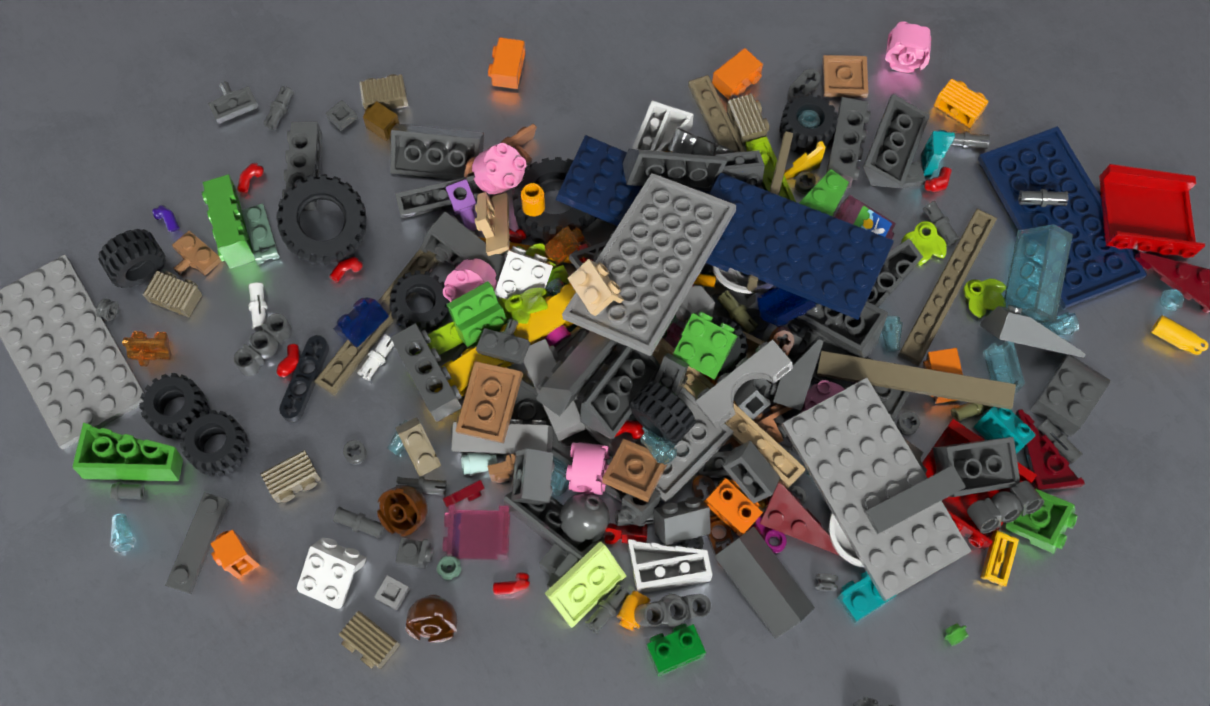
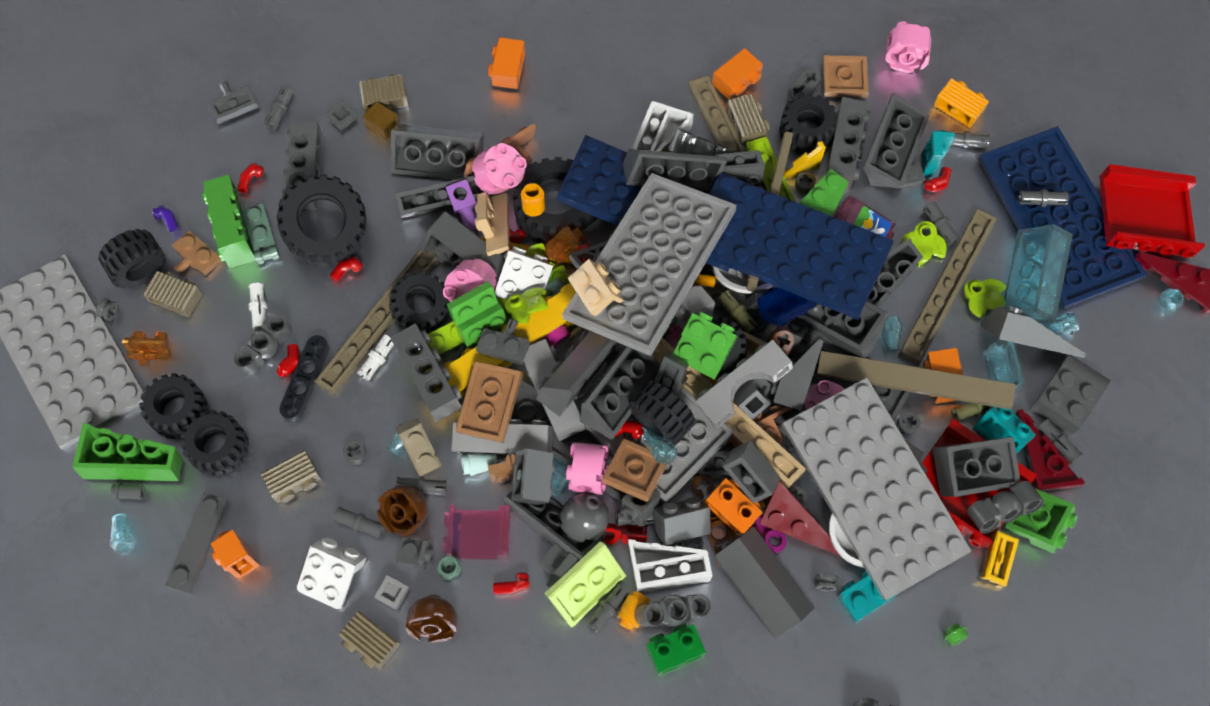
(361, 321): clear blue bracket -> none
(470, 492): dark red plate -> none
(809, 119): clear light blue cone -> none
(915, 499): dark grey tile -> none
(1178, 335): yellow piece -> none

